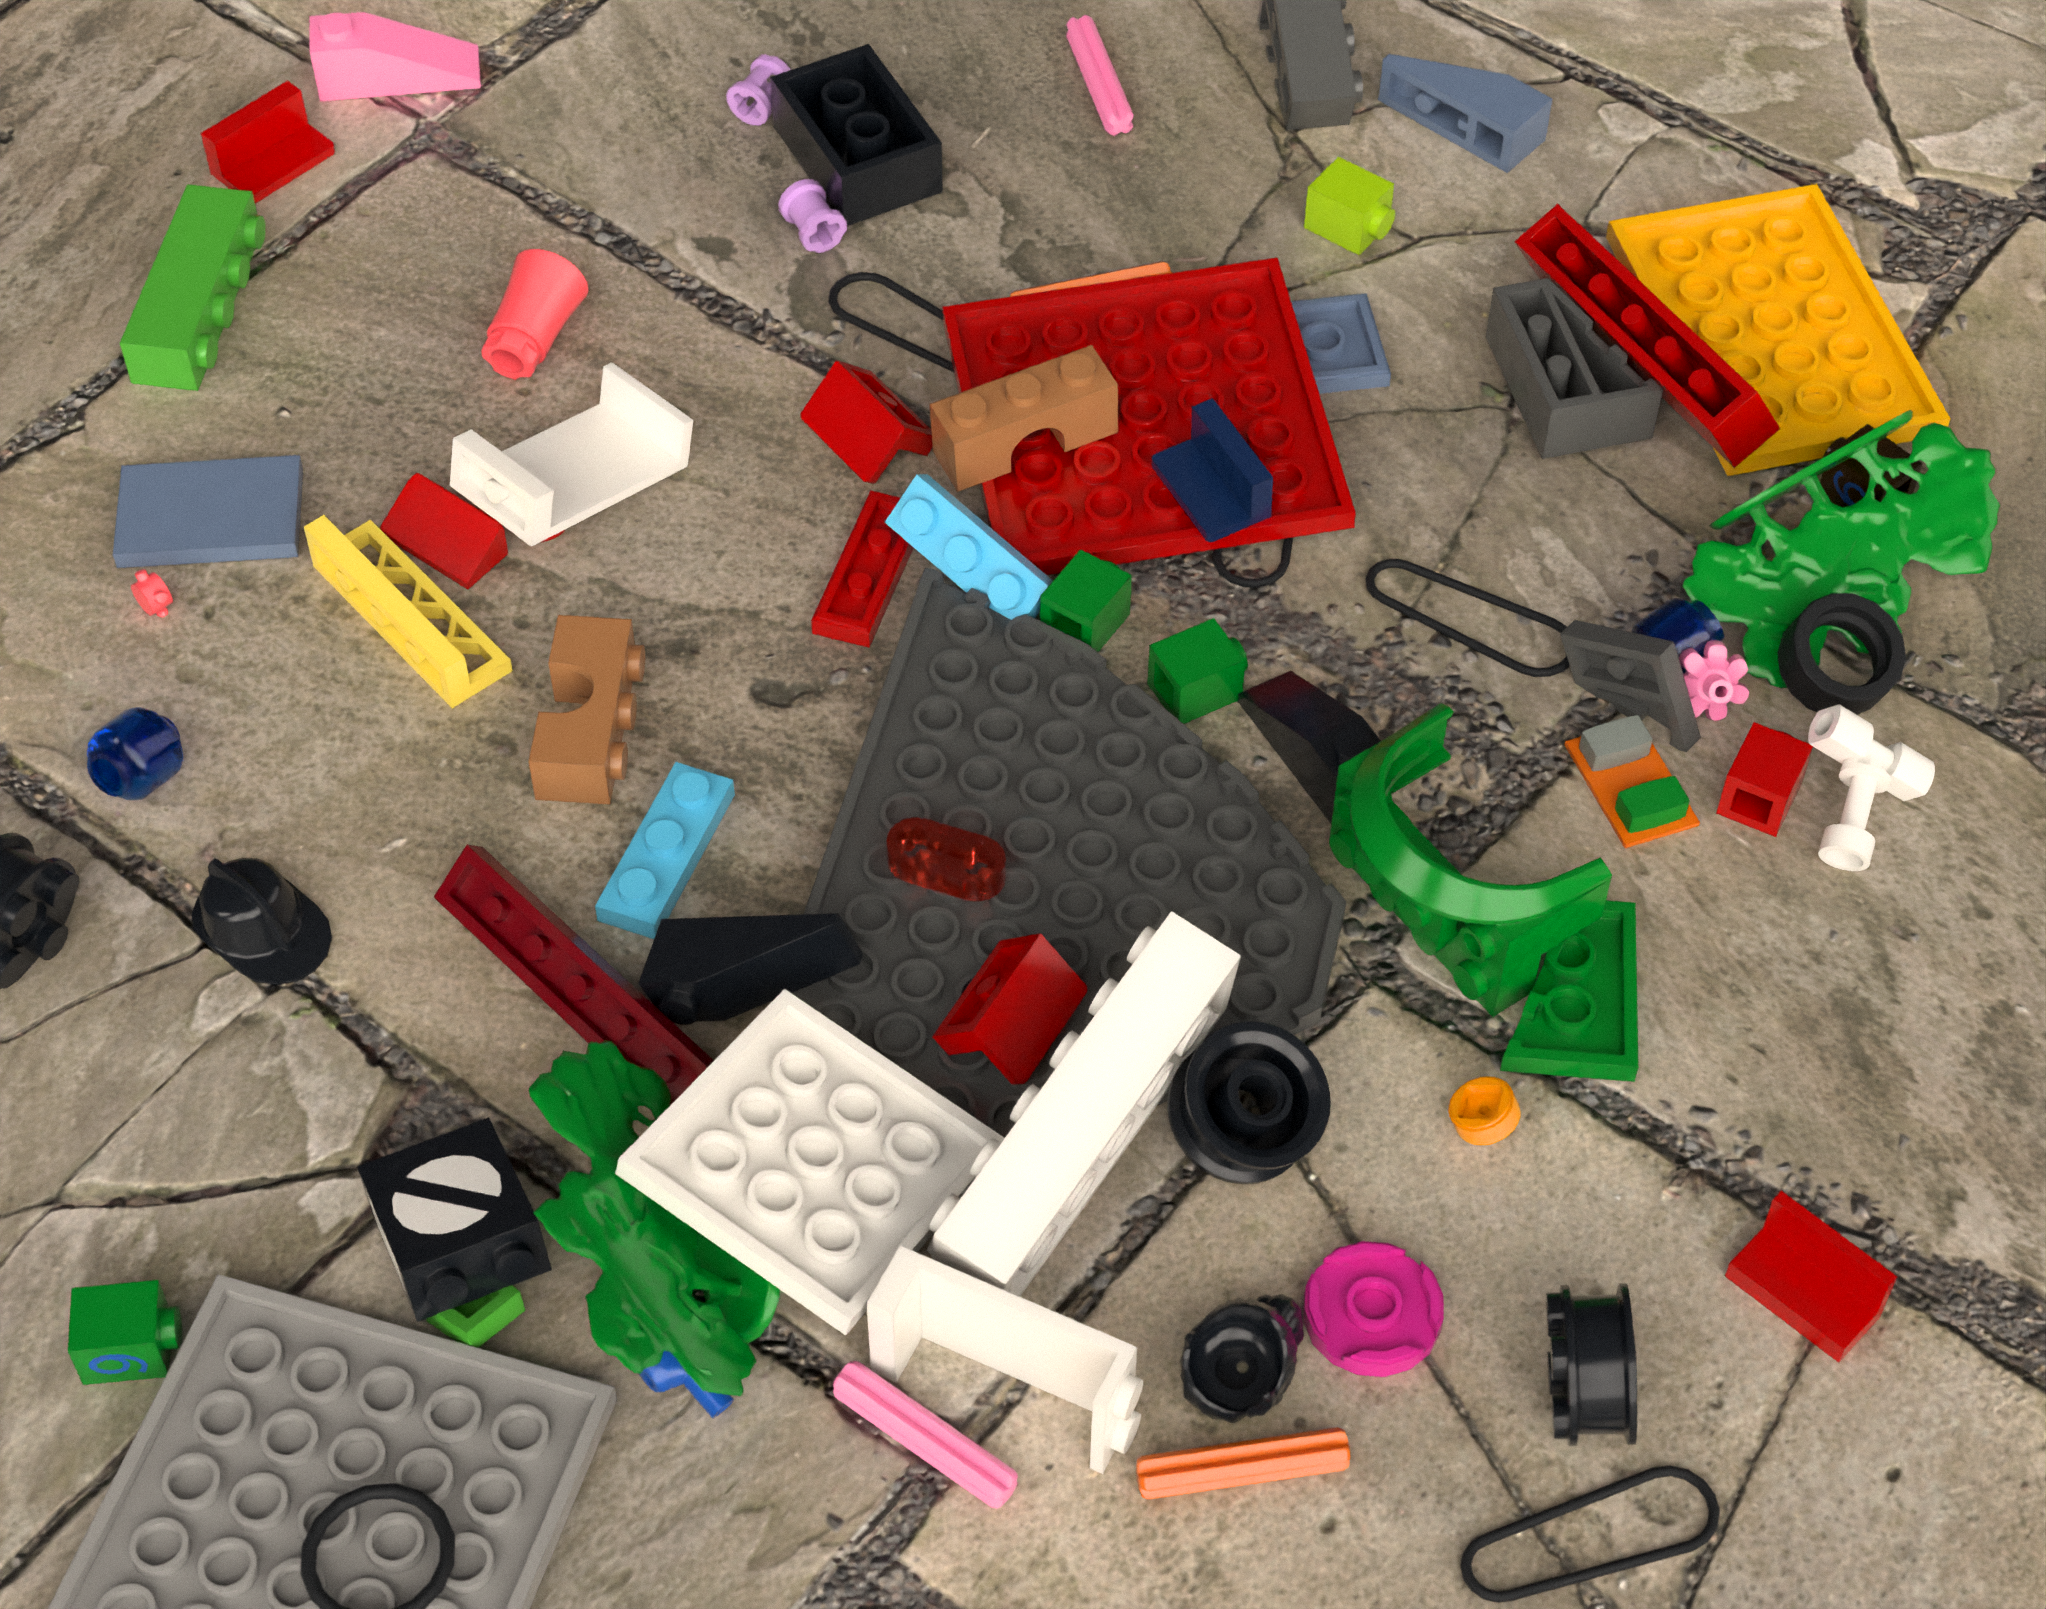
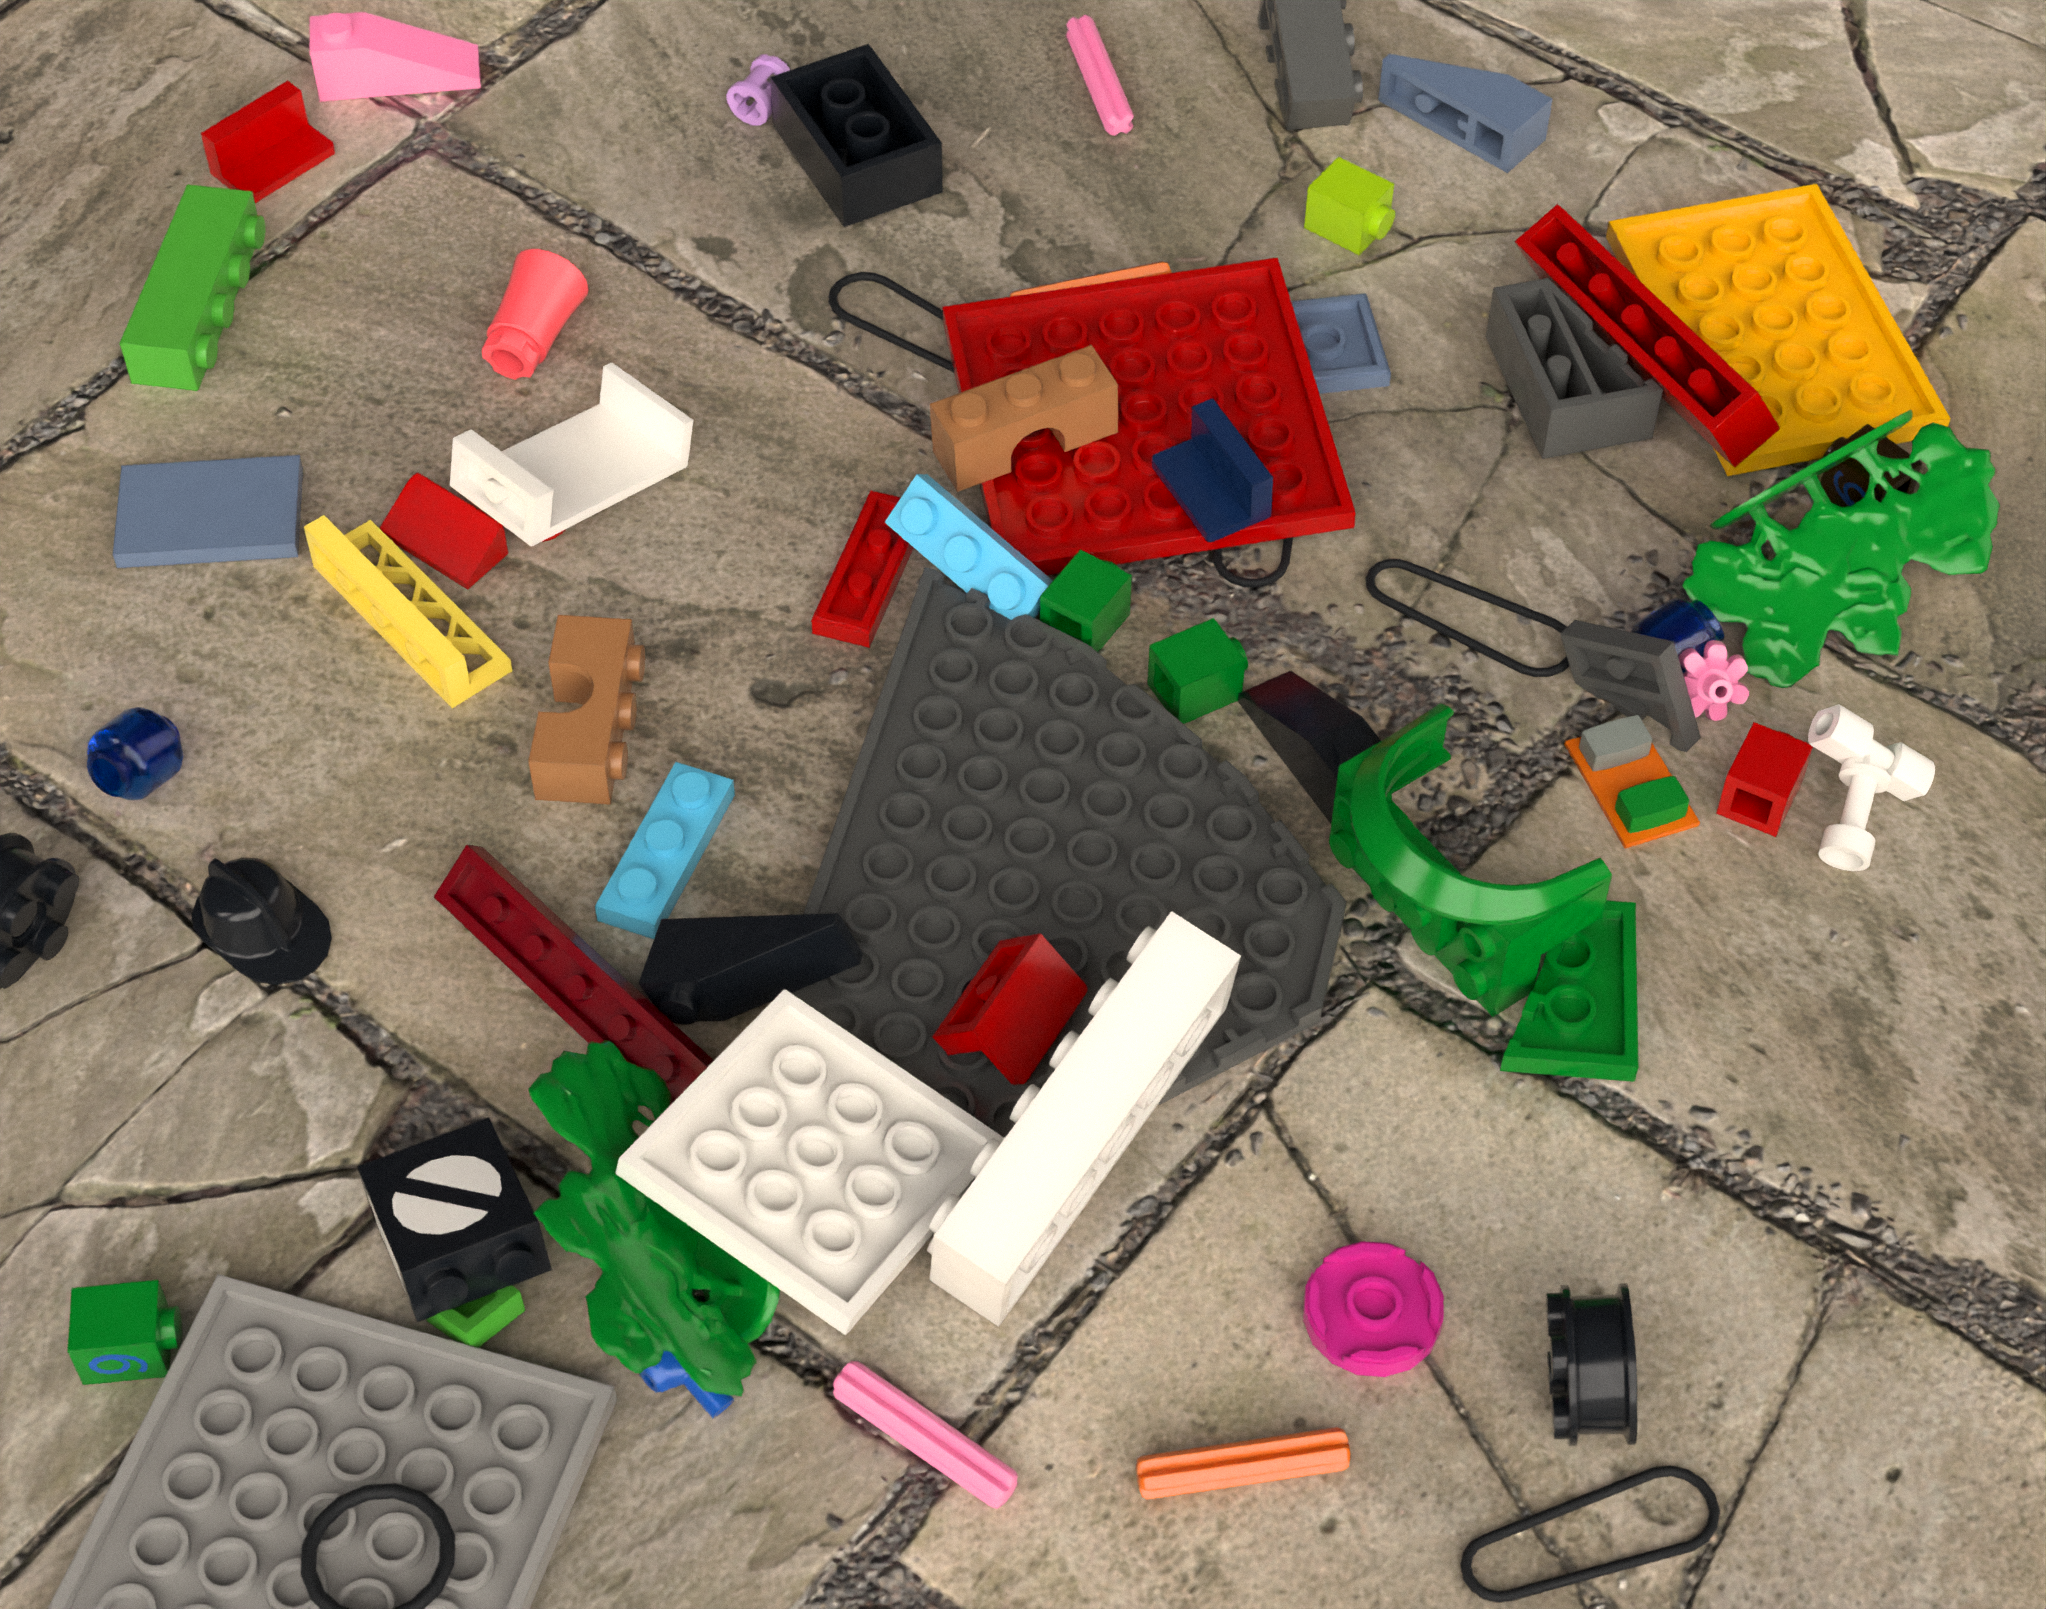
(151, 593): coral piece -> none
(807, 208): lavender bush -> none
(864, 420): red panel -> none
(946, 858): clear red beam -> none
(1010, 1335): white panel -> none
(1217, 1128): black wheel -> none
(1246, 1331): black piece -> none
(1484, 1110): light orange tile -> none
(1812, 1278): red panel -> none
(1869, 625): black tyre -> none

